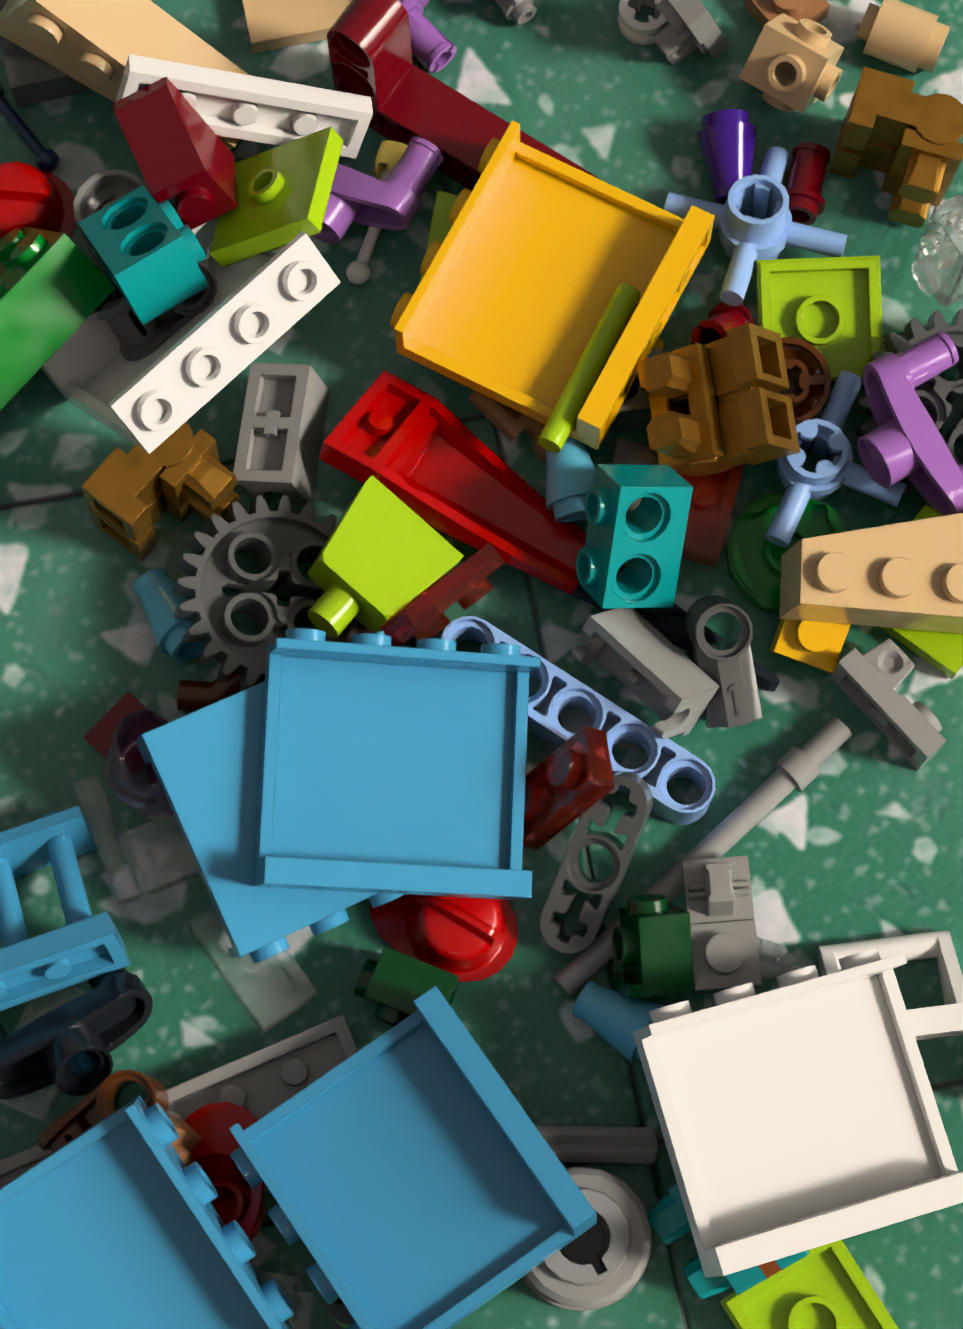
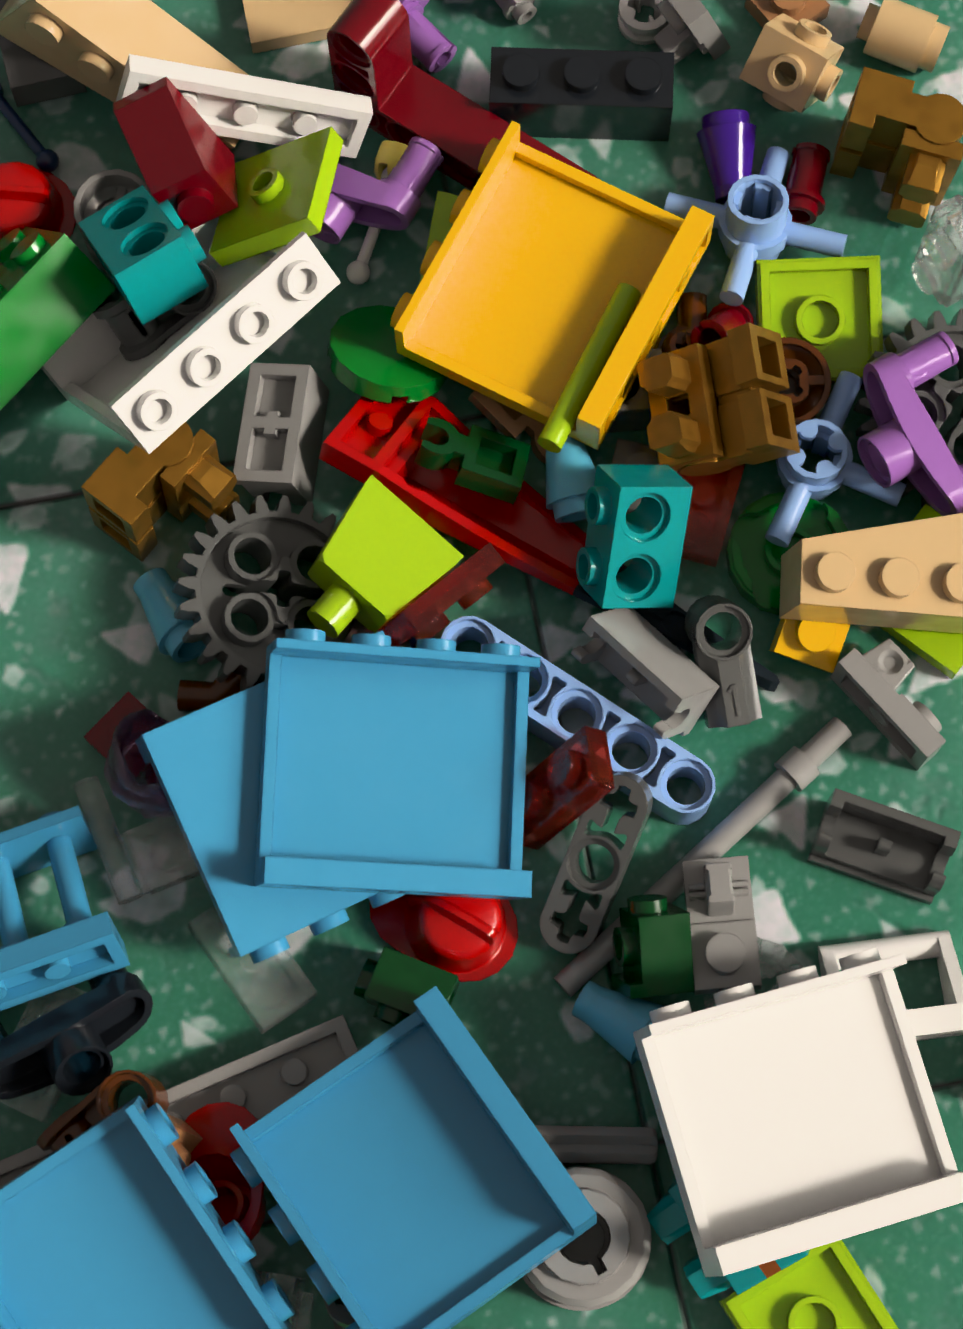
(368, 362): none -> green tile
(482, 459): none -> dark green plate
(584, 92): none -> black brick
(690, 311): none -> reddish brown arm
(883, 846): none -> dark grey hinge

